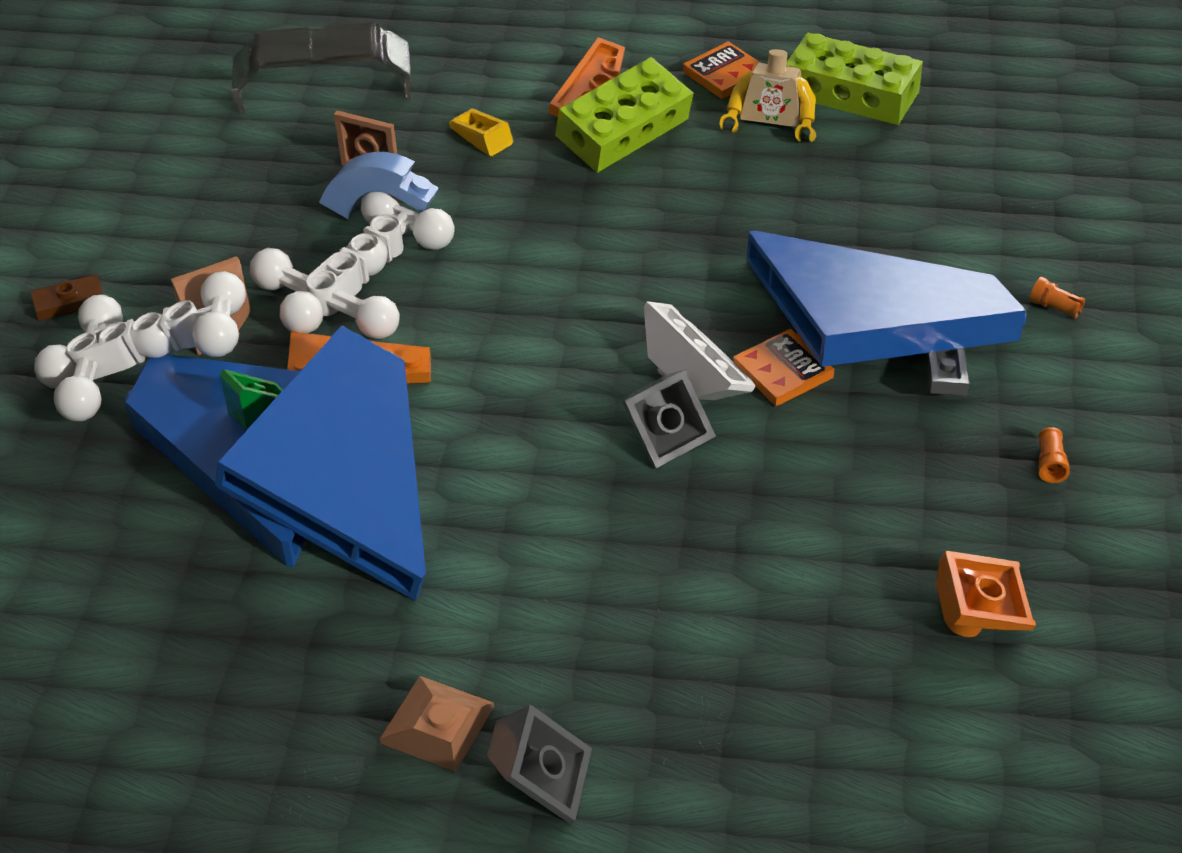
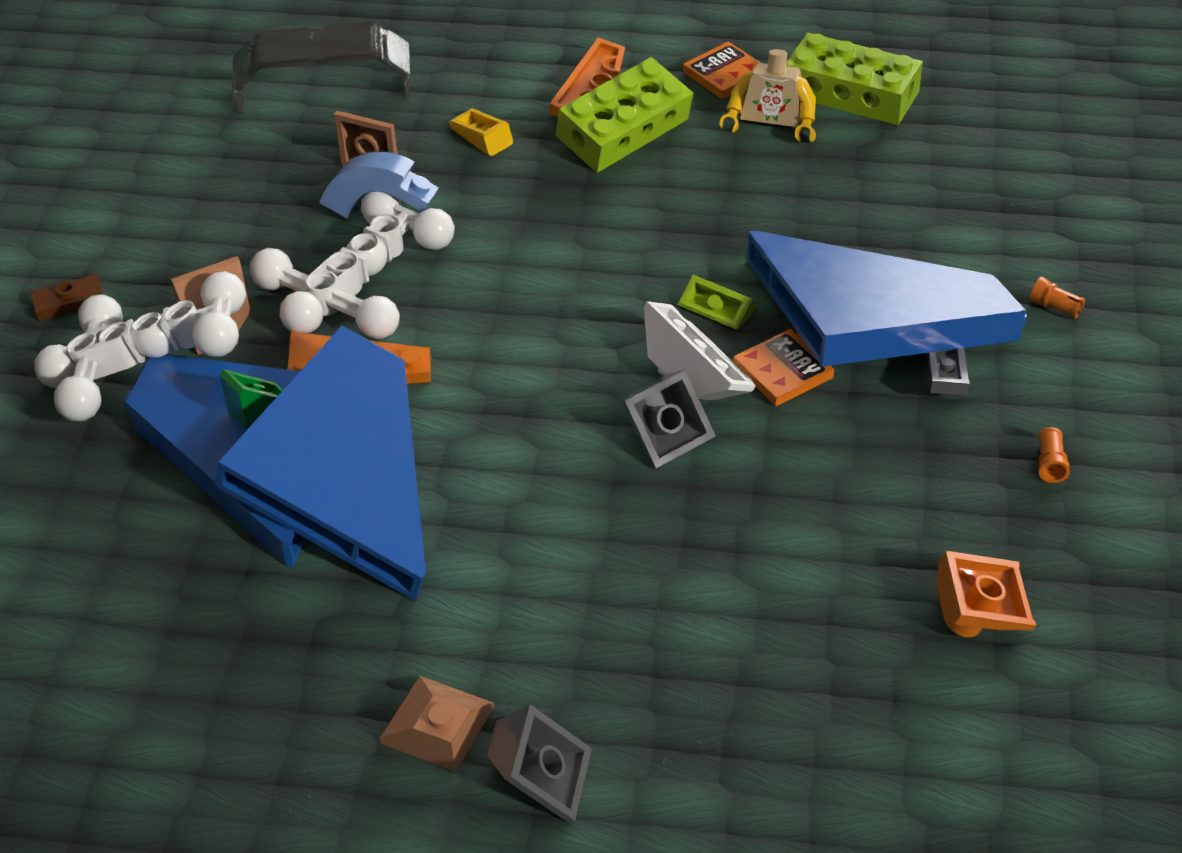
(717, 303): none -> lime slope

